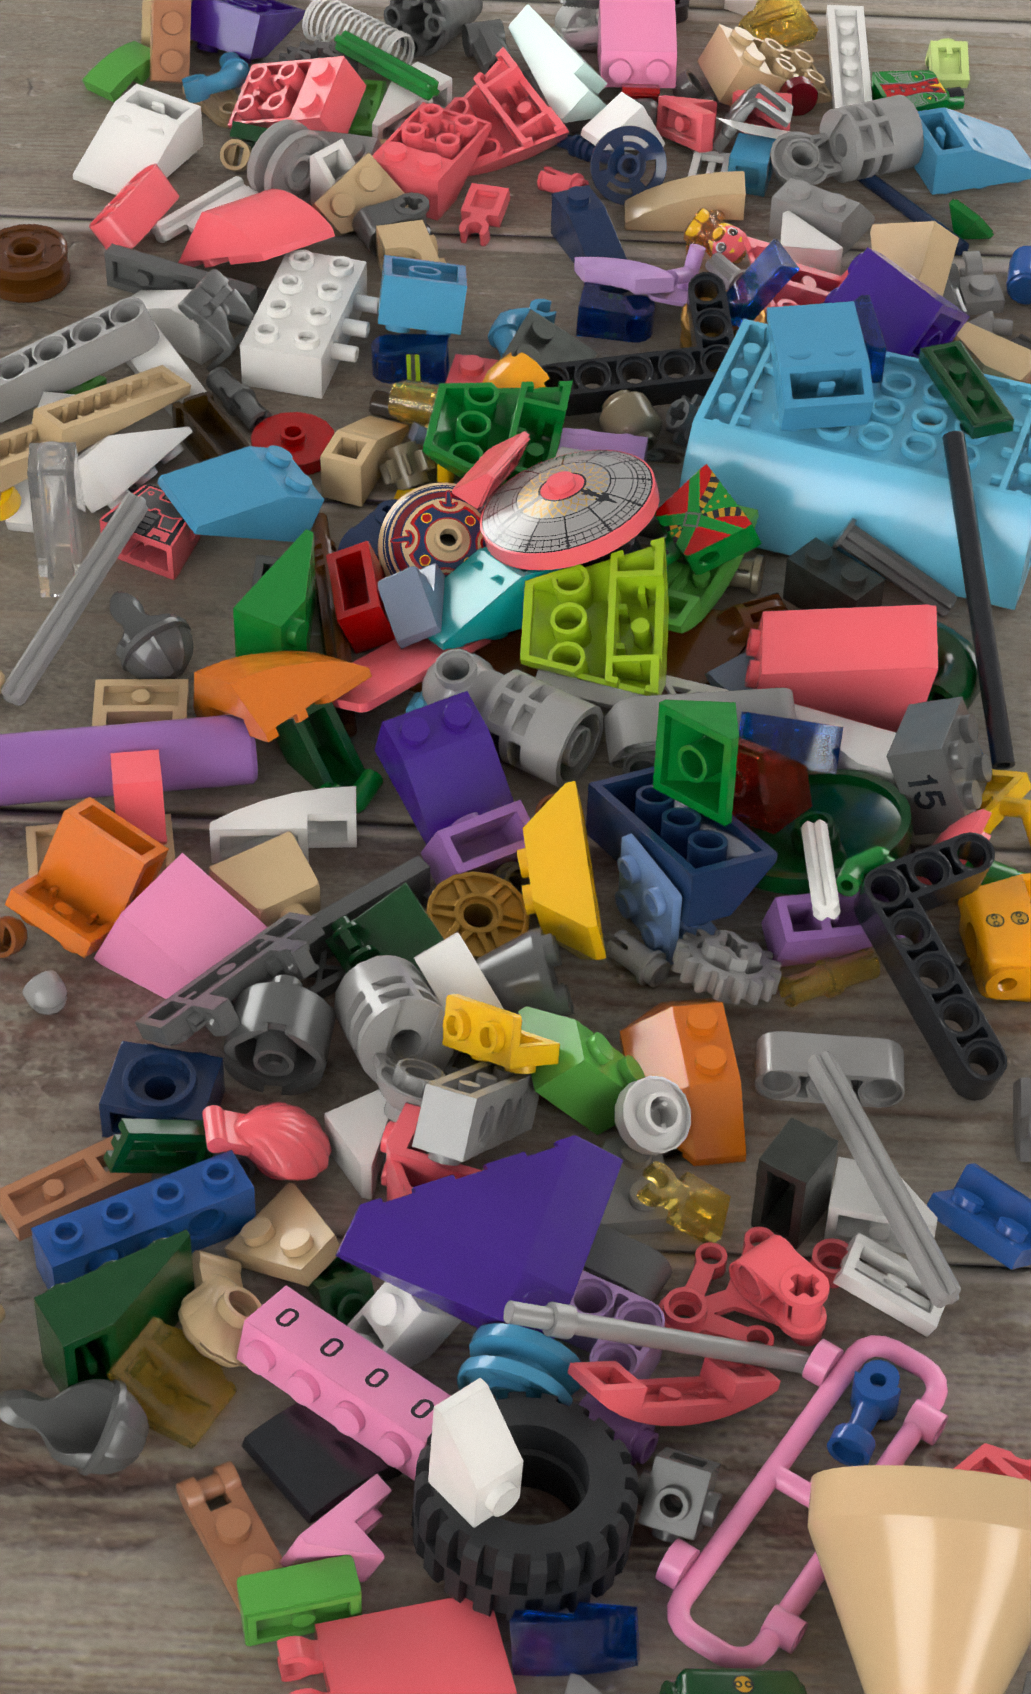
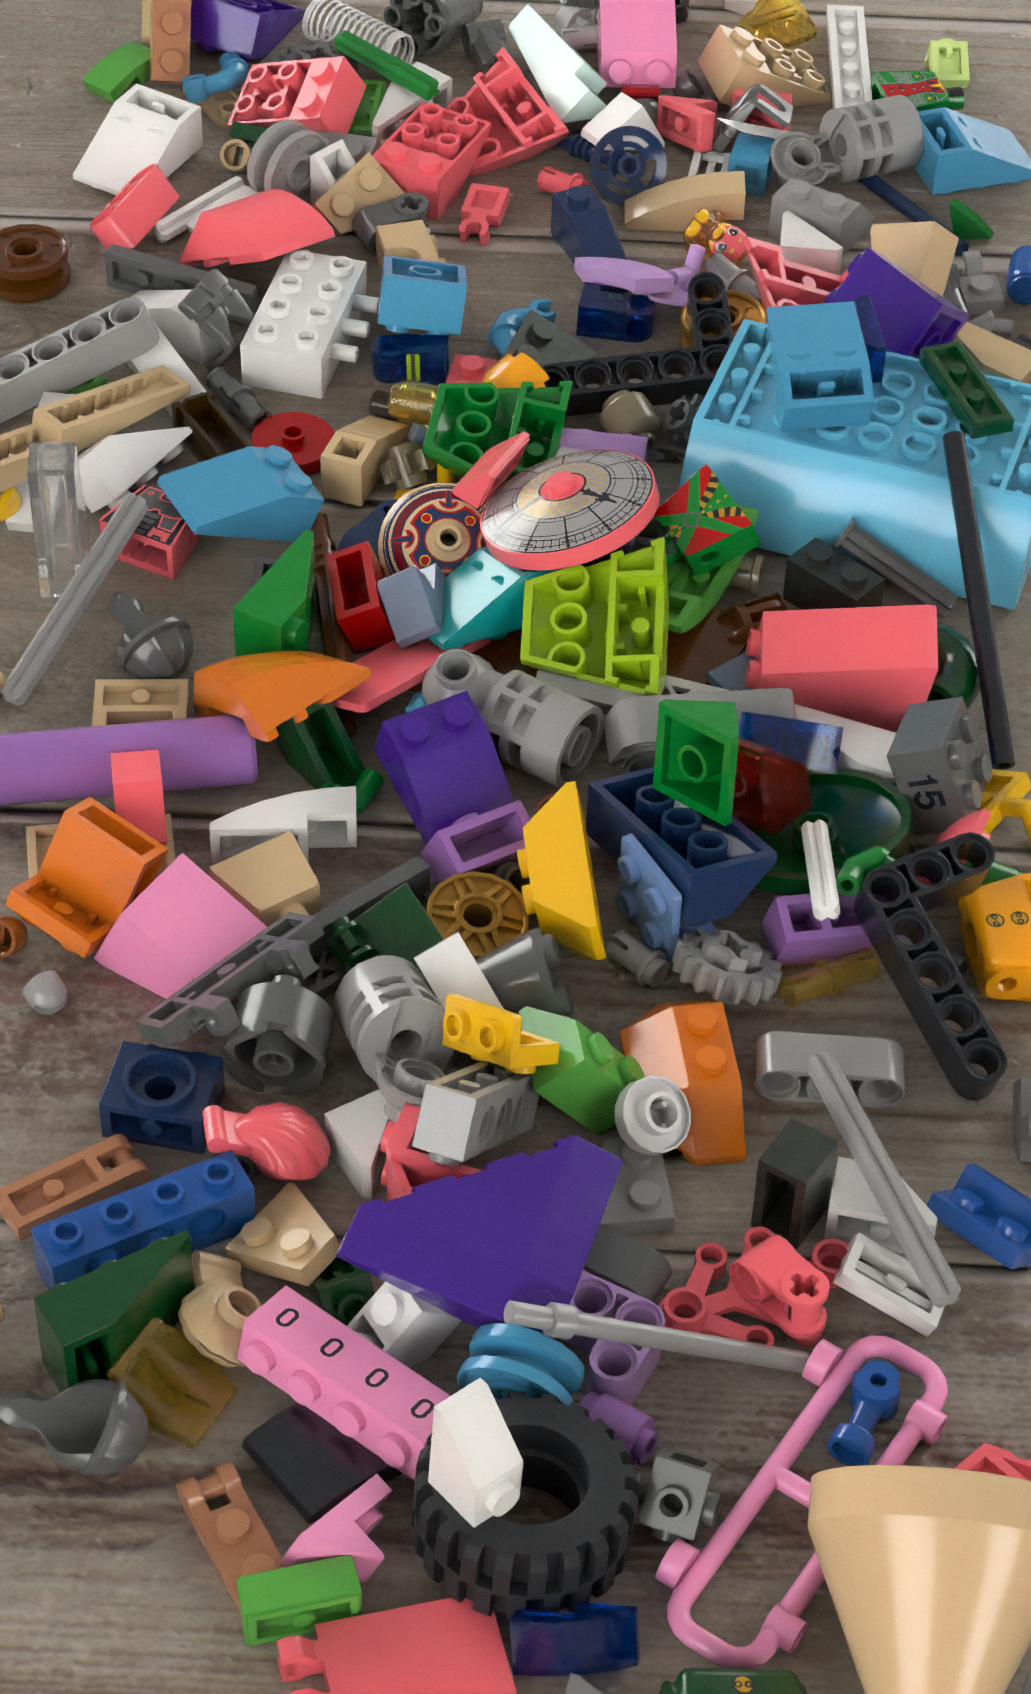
(164, 1138): dark green tile -> none
(678, 1401): coral slope -> none
(691, 1202): clear yellow plate -> none
(760, 283): clear blue slope -> none
(803, 94): dark red tile -> none

